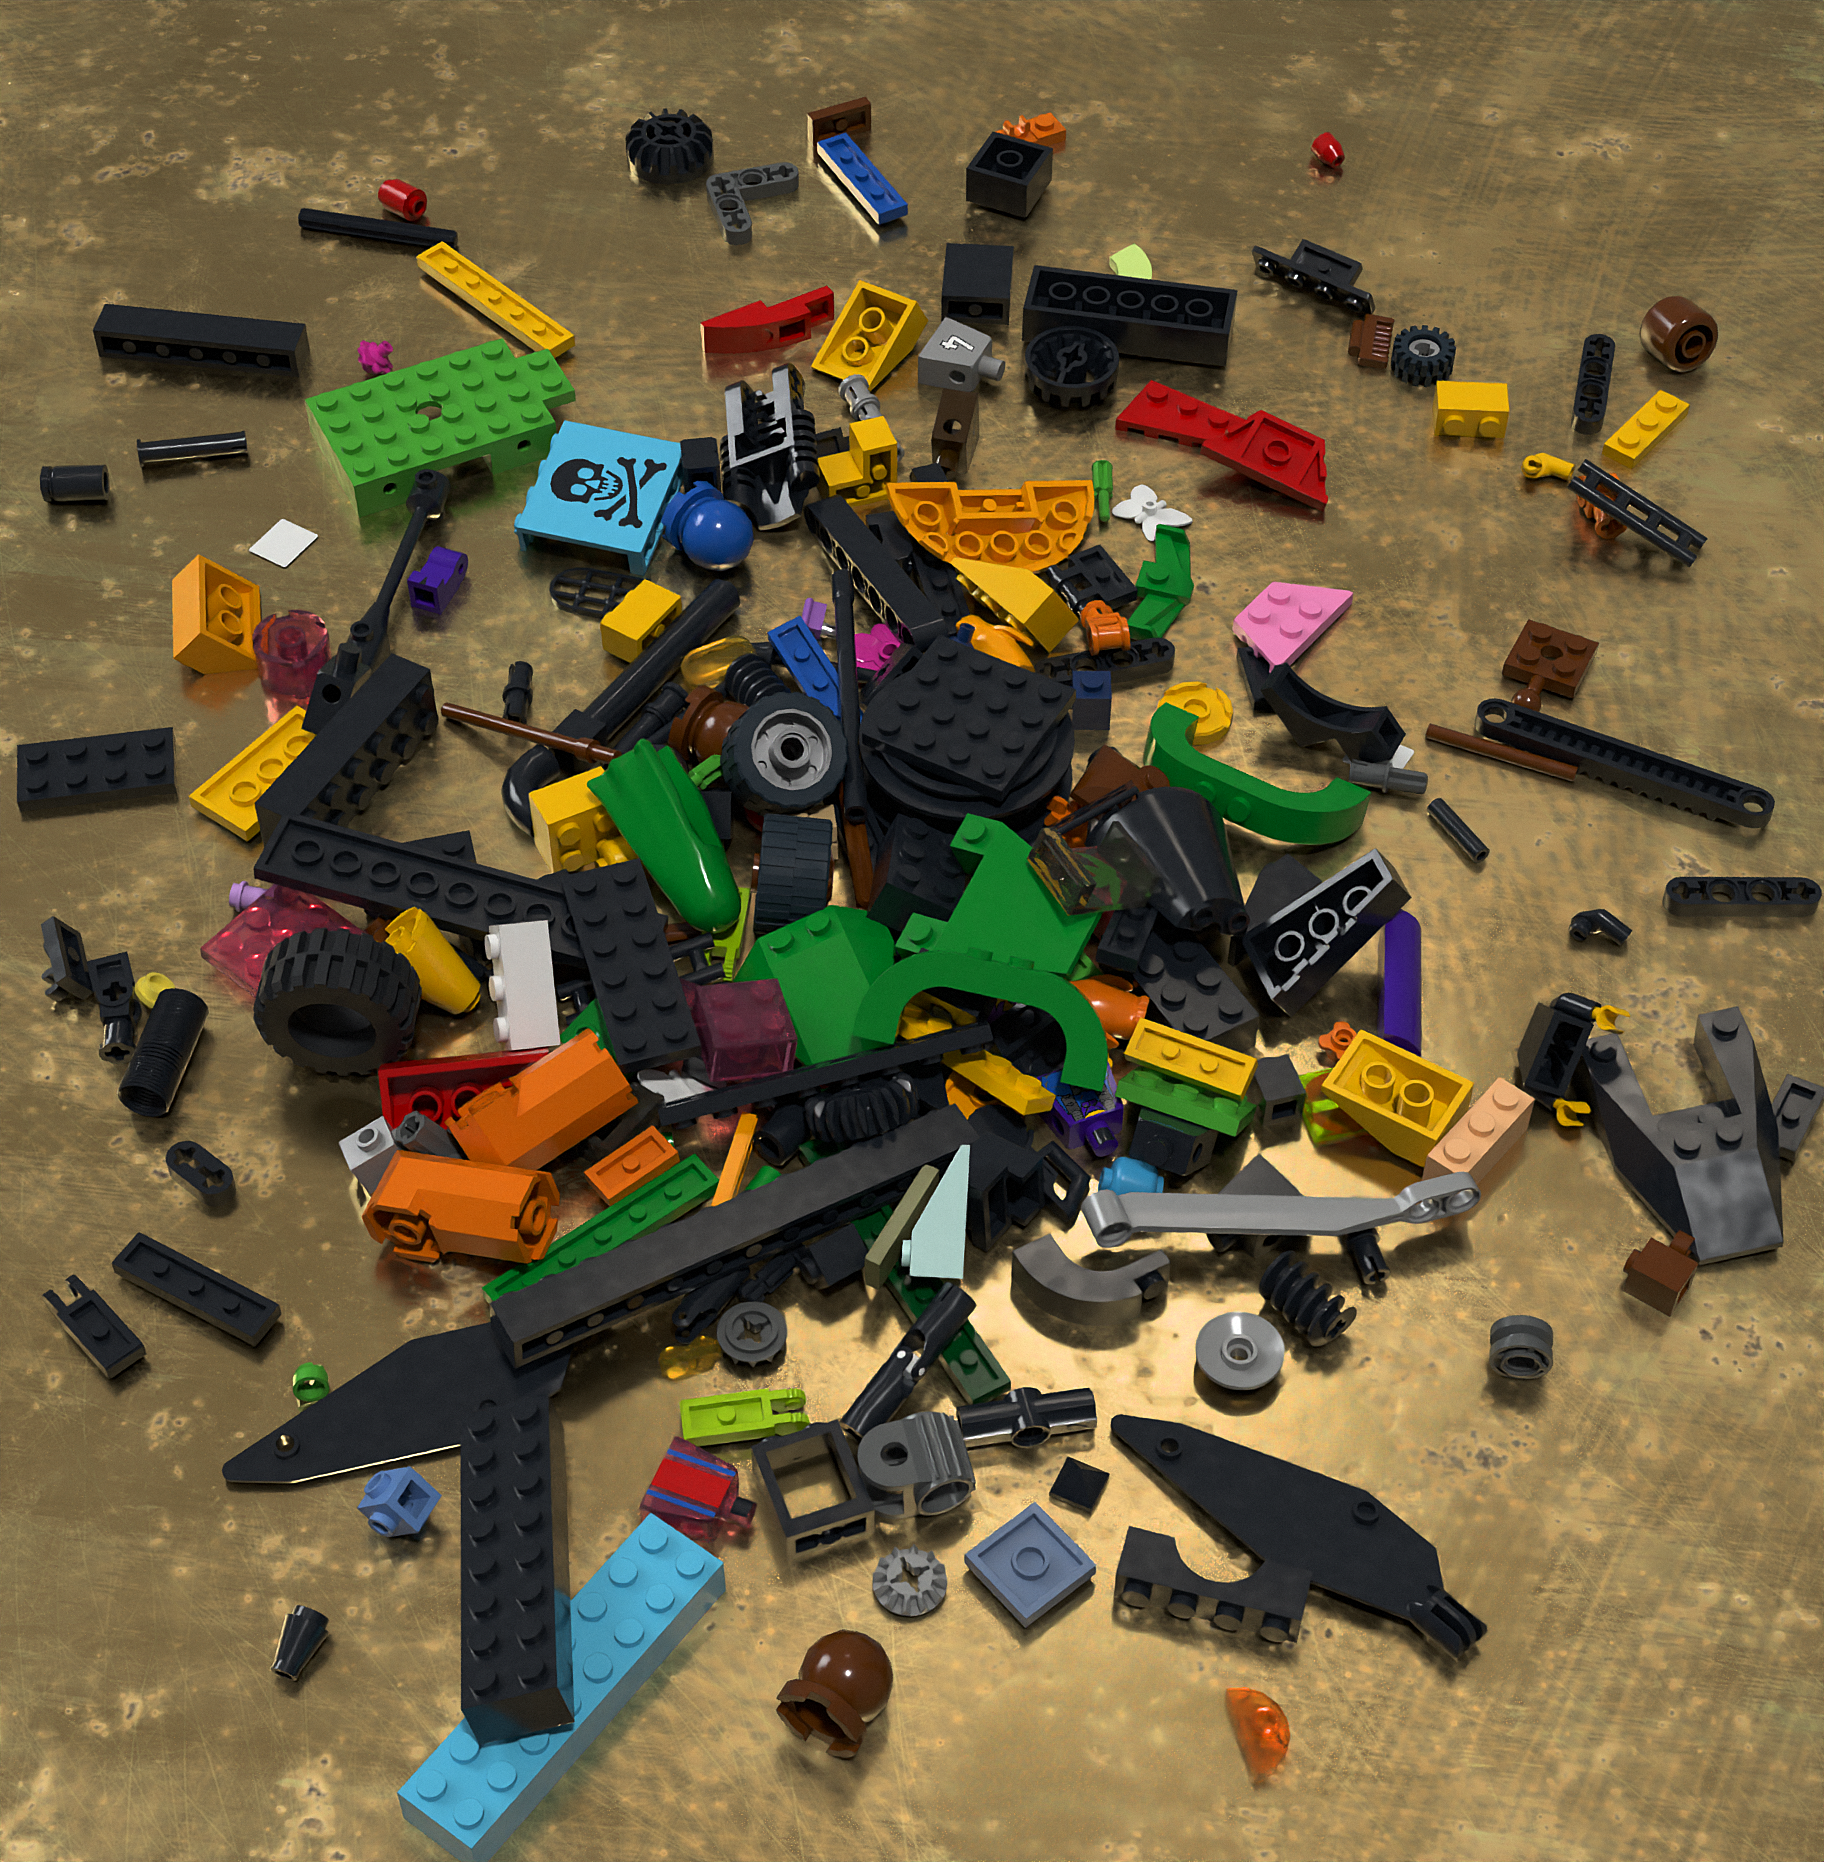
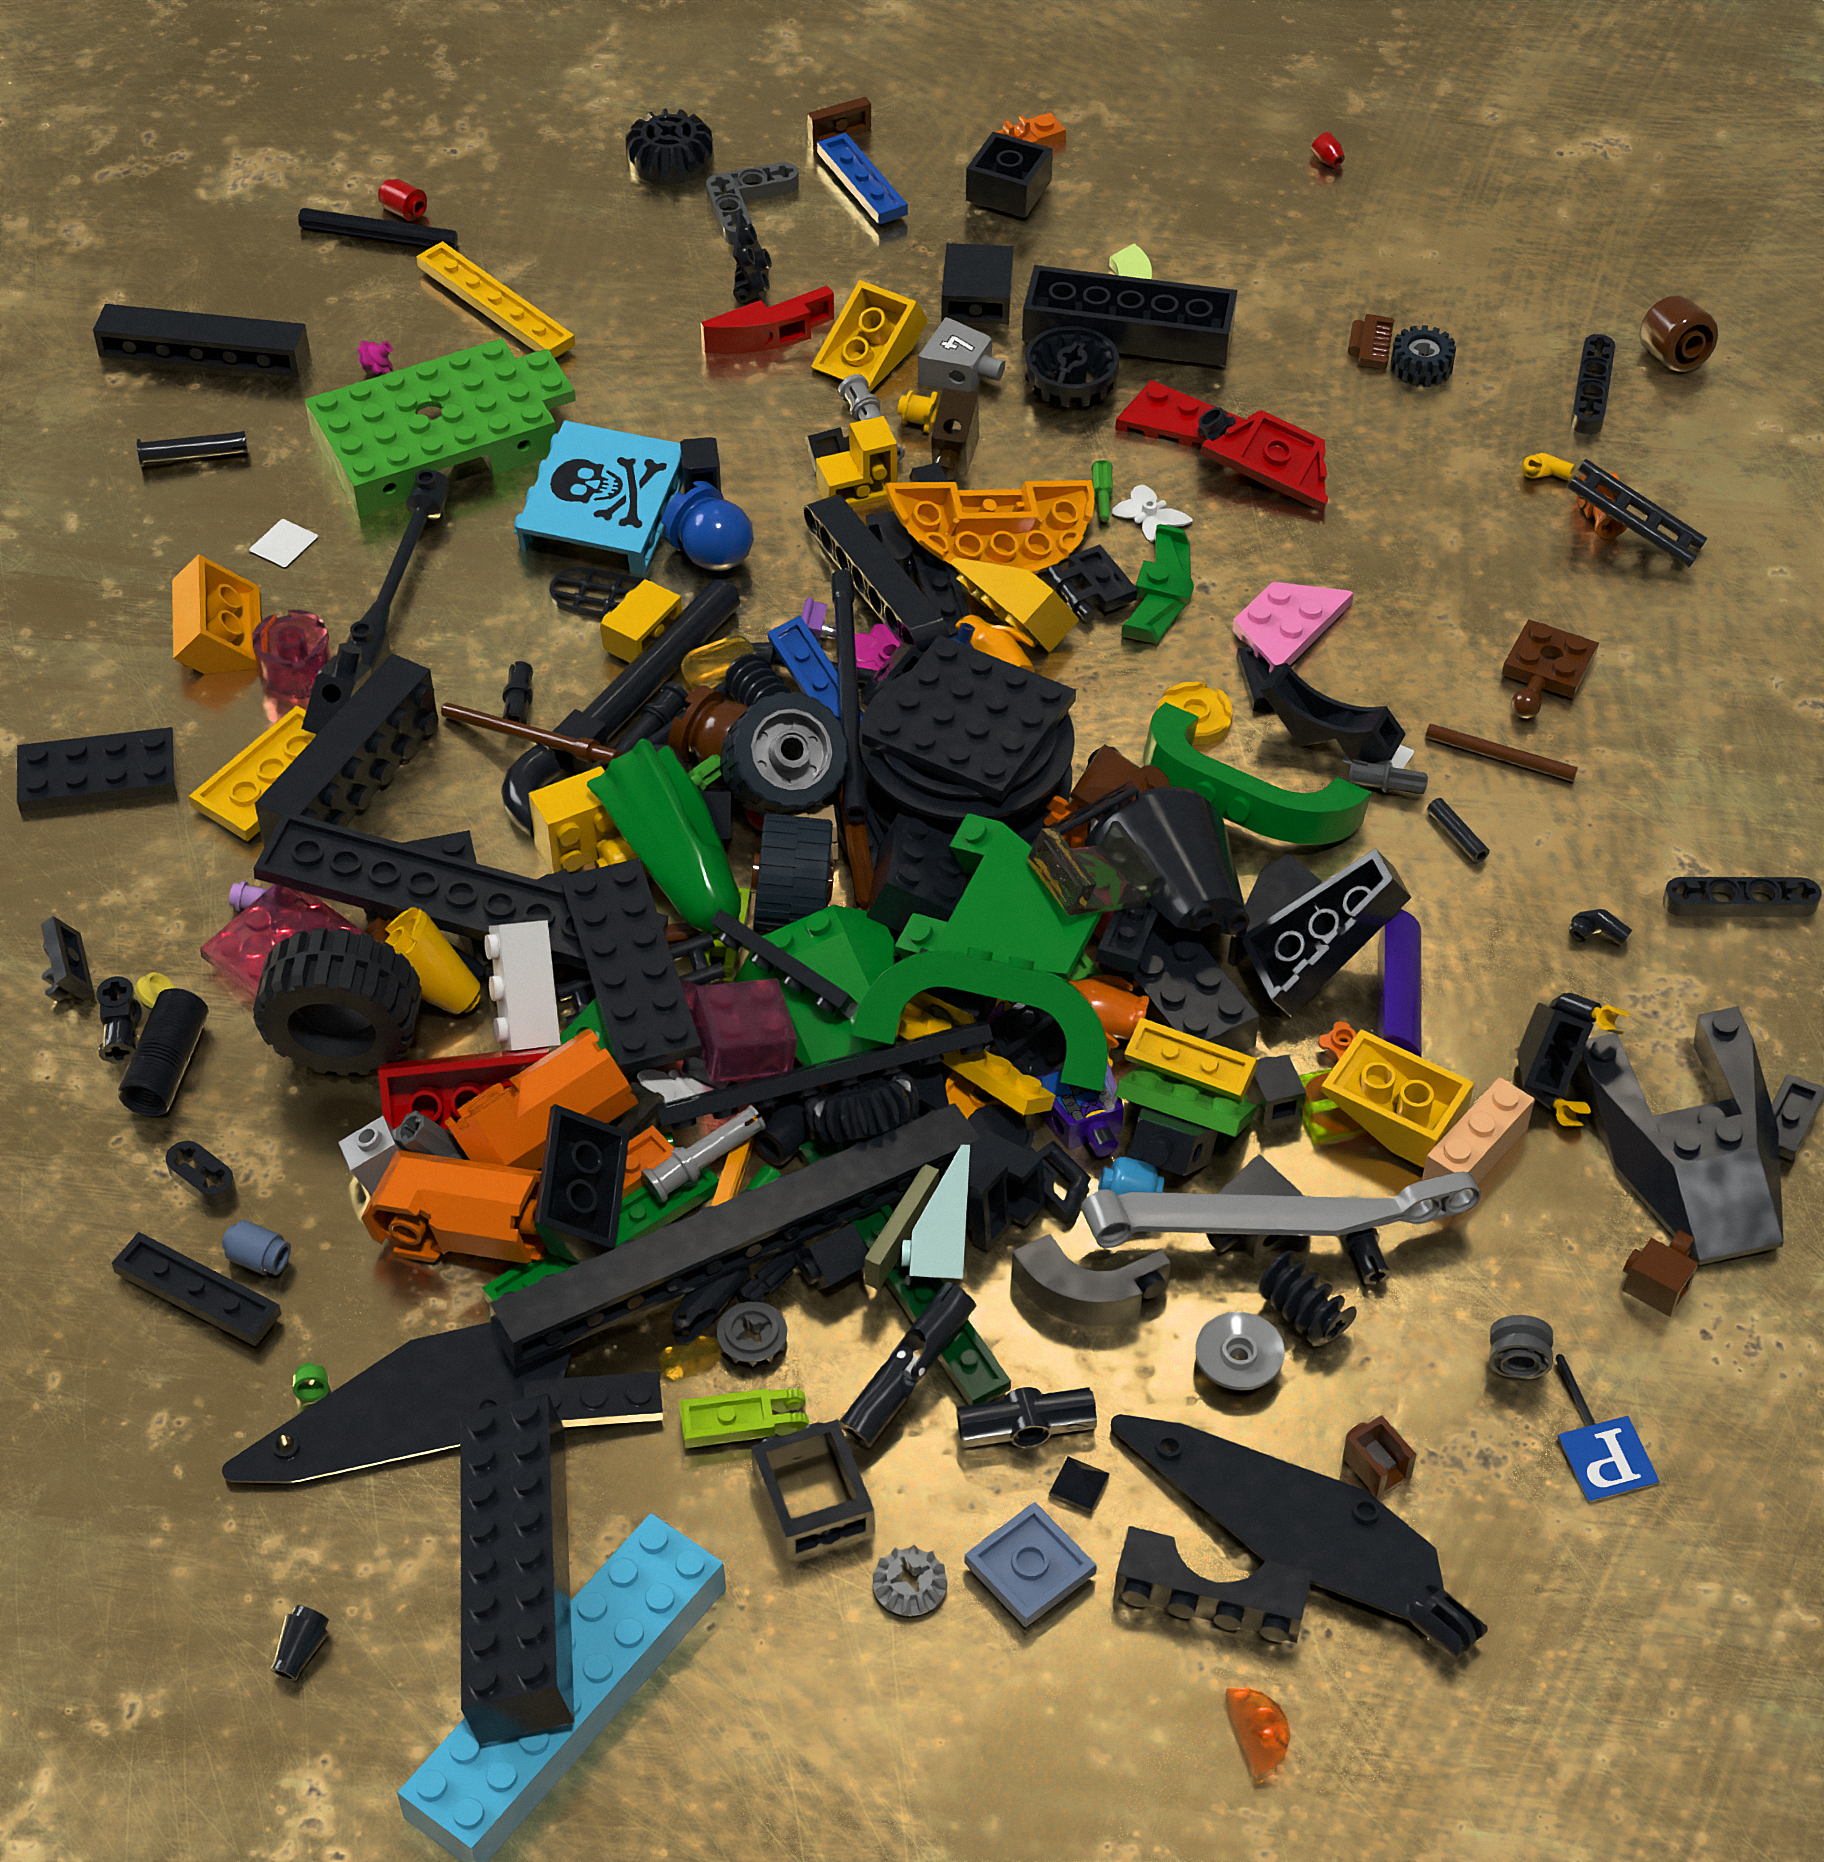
(75, 483): black piece -> none
(96, 1328): black hinge -> none
(108, 967): black plate -> none
(256, 1248): none -> sand blue brick
(398, 1502): medium blue brick -> none
(439, 575): dark purple leg -> none
(580, 1185): none -> black slope
(602, 1398): none -> black plate
(686, 1164): none -> light grey pin
(696, 1493): torso -> none
(751, 265): none -> black hinge
(773, 470): black connector -> none
(797, 975): none -> black plate
(838, 1689): reddish brown tile -> none
(918, 409): none -> yellow brick
(922, 1460): dark grey piece -> none
(1092, 701): dark blue brick -> none
(1104, 630): orange connector -> none
(1148, 666): black beam -> none
(1214, 423): none -> black plate
(1320, 270): black bracket -> none
(1379, 1456): none -> reddish brown window
(1470, 409): yellow brick -> none
(1604, 1455): none -> blue piece
(1625, 764): black gear -> none
(1645, 429): yellow plate -> none

